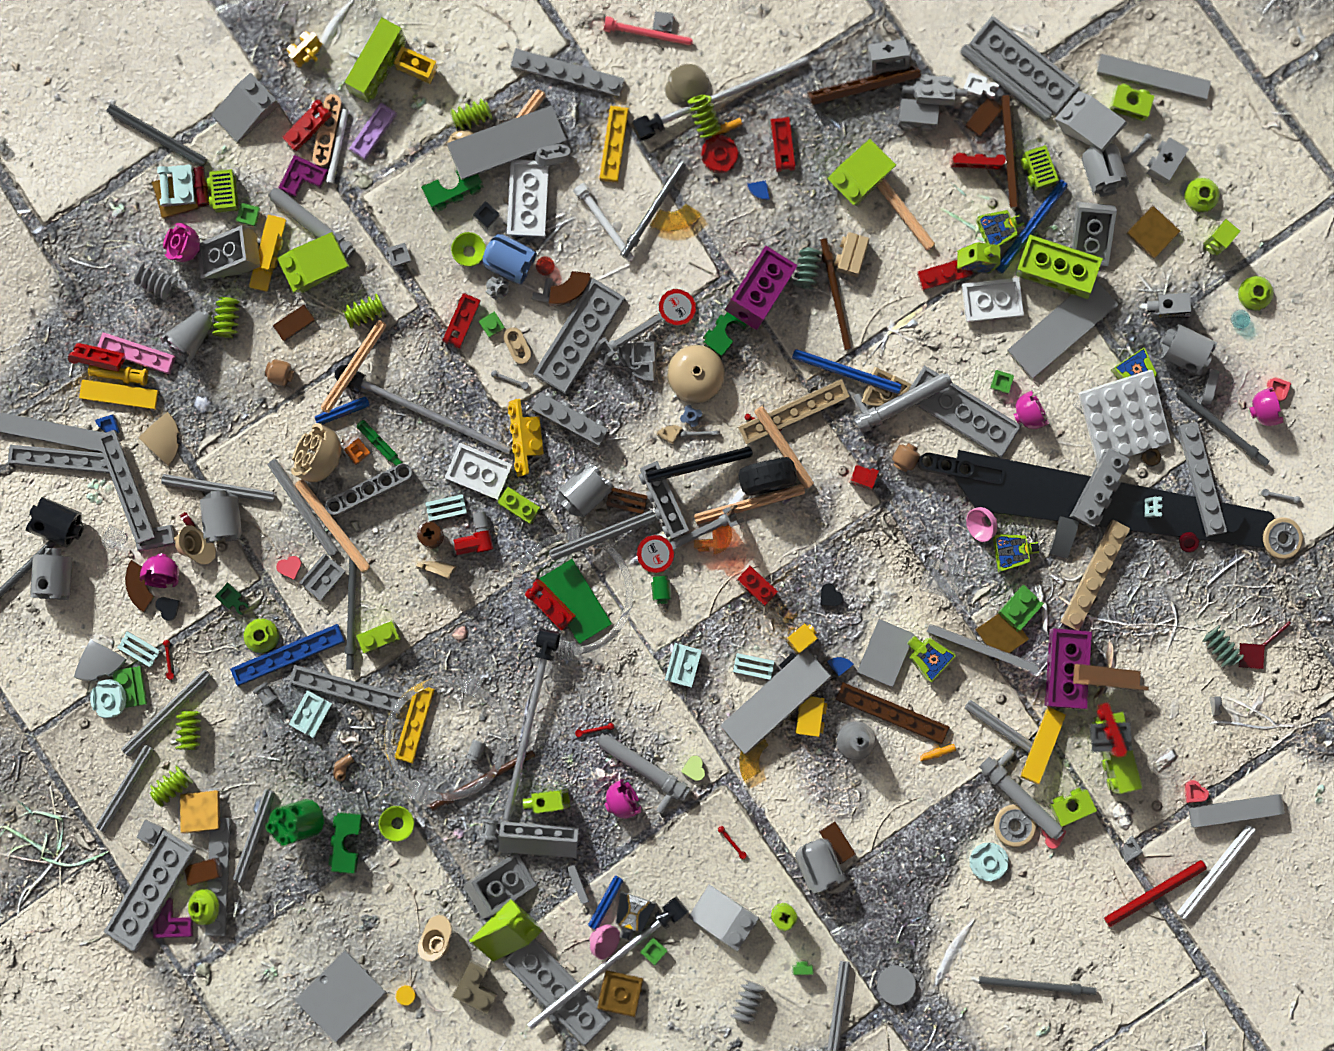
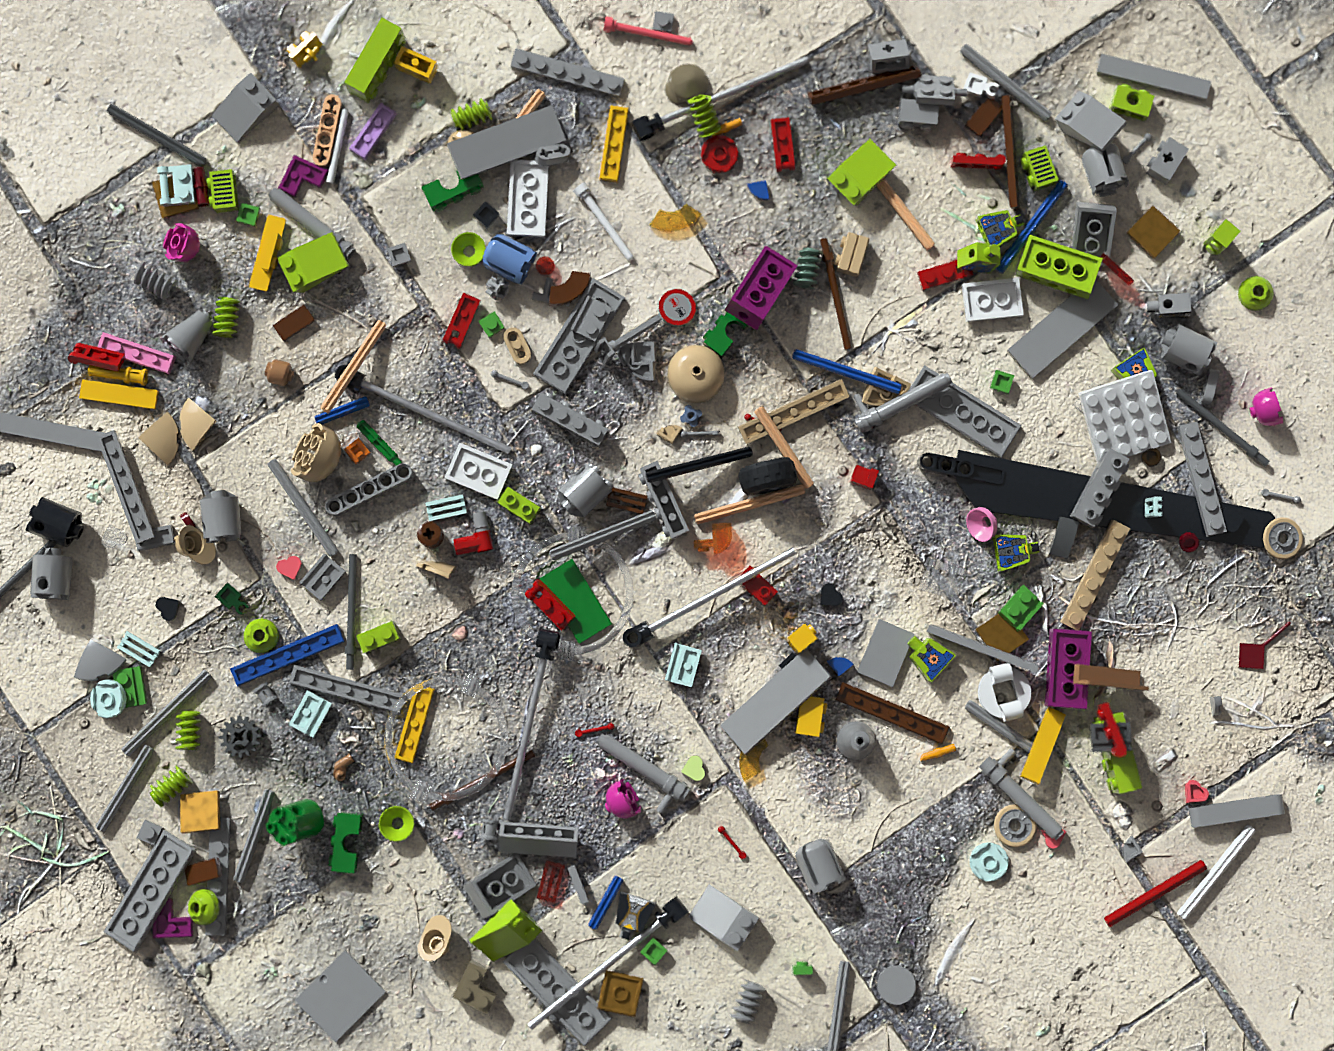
(57, 458): light grey tile -> none
(108, 423): blue tile -> none
(137, 590): reddish brown tile -> none
(160, 571): dark pink cylinder -> none
(170, 675): red hinge -> none
(194, 424): none -> tan brick
(207, 486): light grey axle -> none
(229, 253): light grey slope -> none
(230, 728): none -> dark grey gear
(307, 125): red plate -> none
(332, 525): light nougat axle -> none
(364, 311): lime piece -> none
(405, 995): yellow tile -> none
(476, 750): light grey piece -> none
(525, 436): yellow bracket -> none
(546, 897): none -> clear red tile
(554, 800): lime torso -> none
(591, 319): none -> light grey plate
(607, 943): bright pink piece -> none
(633, 240): dark grey bar -> none
(645, 630): none -> flat silver piece
(657, 552): light grey piece -> none
(661, 589): green brick -> none
(769, 669): light aqua tile -> none
(790, 919): lime piece -> none
(839, 842): reddish brown tile -> none
(906, 457): medium nougat head -> none
(1021, 686): none -> white piece
(1024, 65): light grey tile -> none
(1030, 411): dark pink cylinder -> none
(1075, 989): dark grey bar -> none
(1083, 802): lime brick -> none
(1116, 269): none -> clear red tile
(1197, 202): lime piece -> none
(1222, 647): sand green piece -> none
(1240, 319): clear light blue plate -> none
(1280, 387): coral tile -> none

